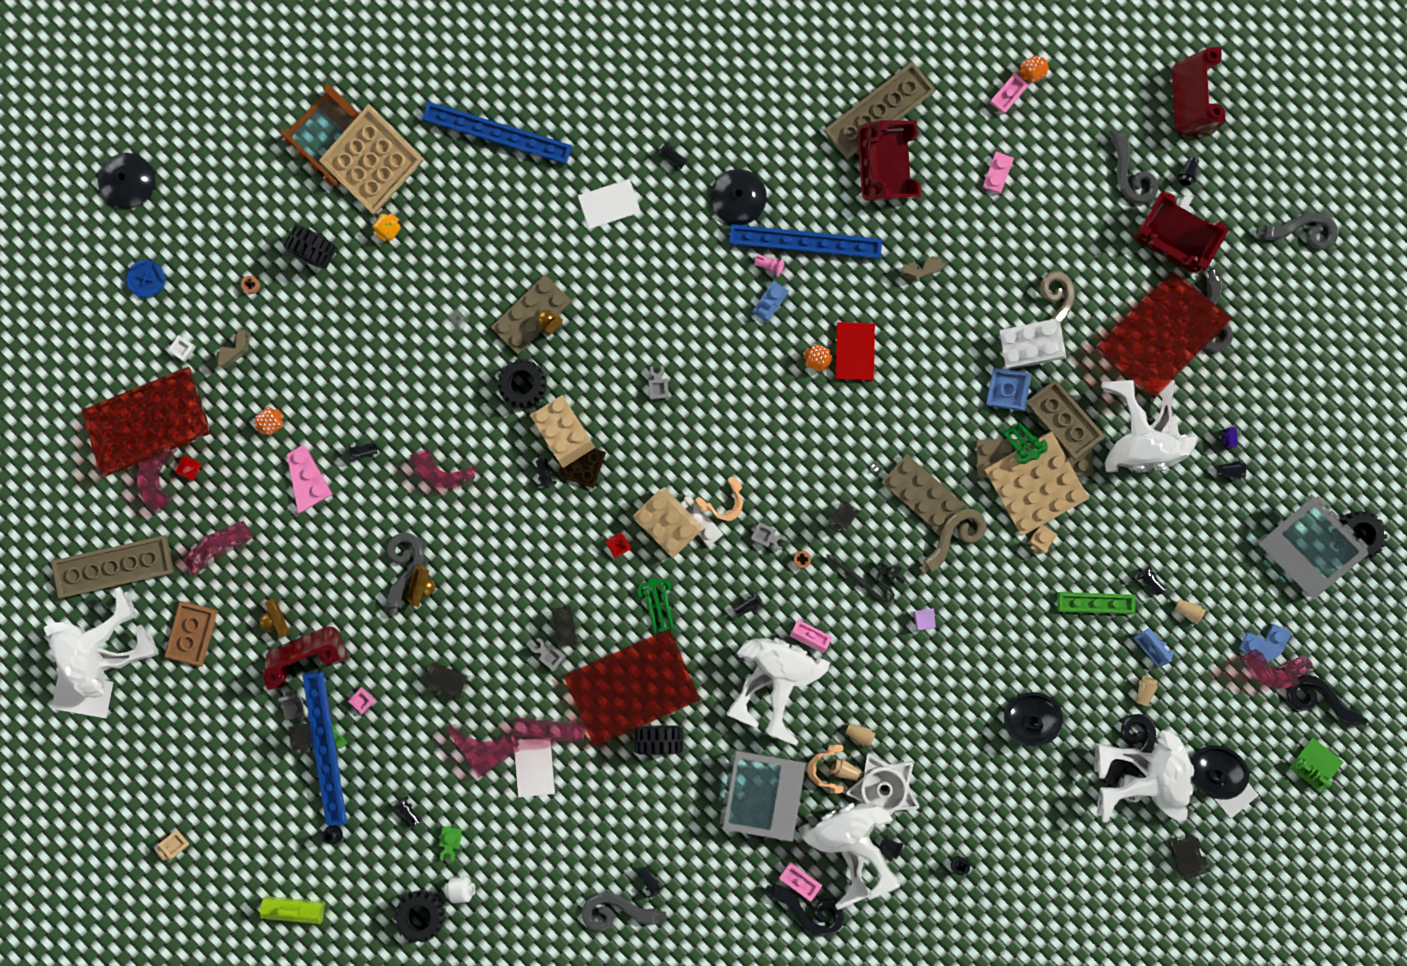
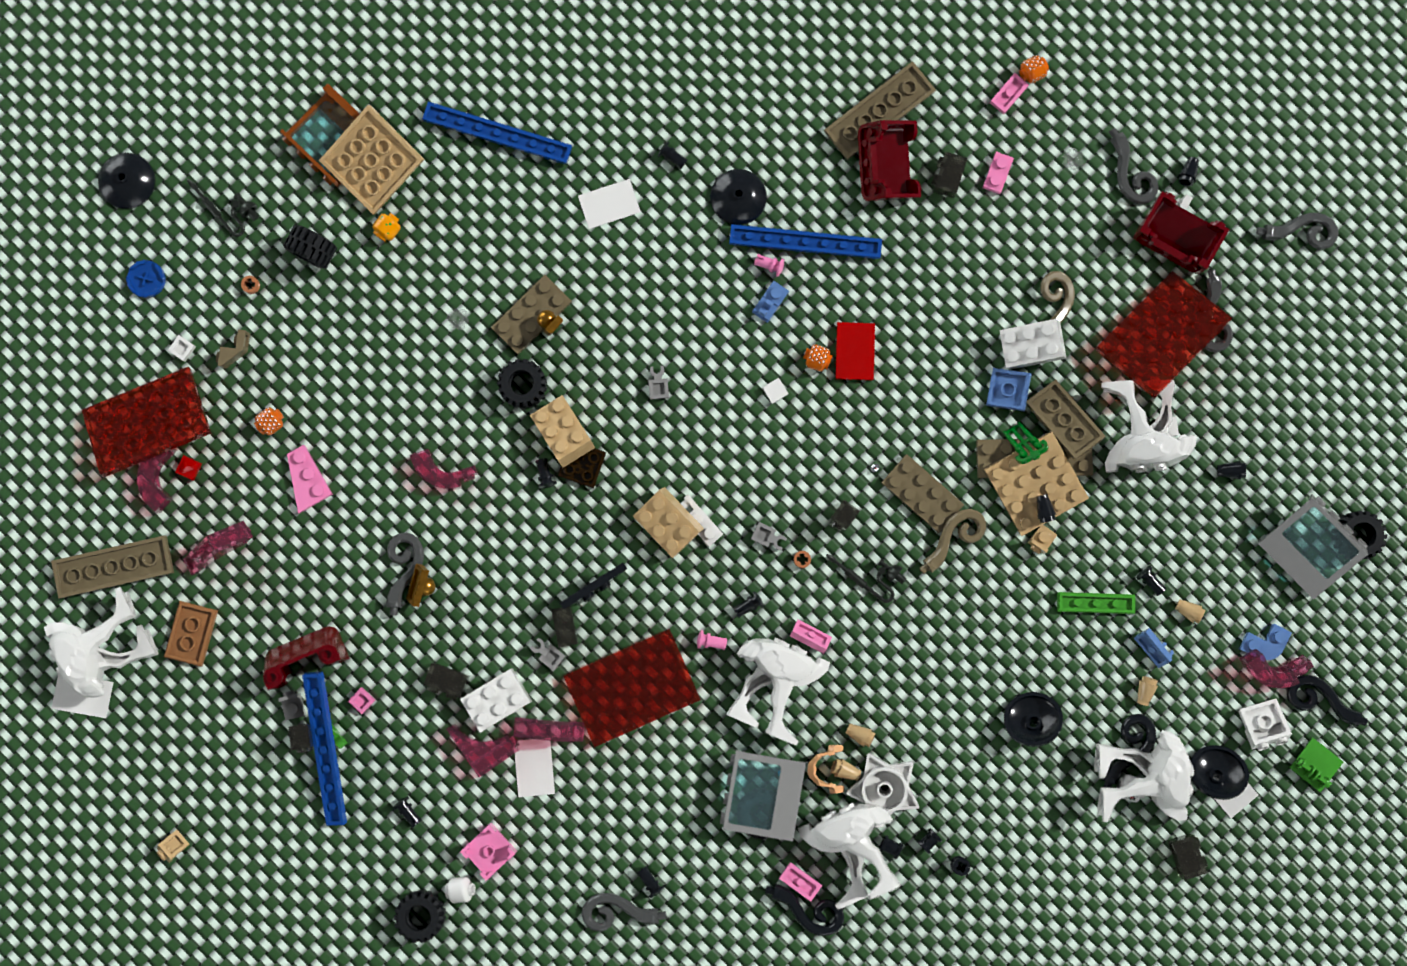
(246, 209): none -> pearl dark grey piece
(274, 619): pearl gold tile -> none
(292, 910): lime piece -> none
(332, 835): black pin -> none
(361, 450): black pin -> none
(450, 840): bright green plate -> none
(489, 851): none -> bright pink panel
(496, 700): none -> white brick
(601, 584): none -> black wing
(618, 545): red tile -> none
(652, 583): green piece -> none
(658, 740): black tyre -> none
(710, 641): none -> bright pink pin
(730, 514): light nougat helmet -> none
(775, 391): none -> white tile
(924, 619): lavender slope -> none
(929, 840): none -> black bush
(930, 267): dark tan slope -> none
(949, 175): none -> clear smoke brick
(1045, 509): none -> black cone
(1073, 154): none -> clear plant
(1191, 97): dark red windscreen -> none
(1229, 437): dark purple plate -> none
(1265, 724): none -> white plate

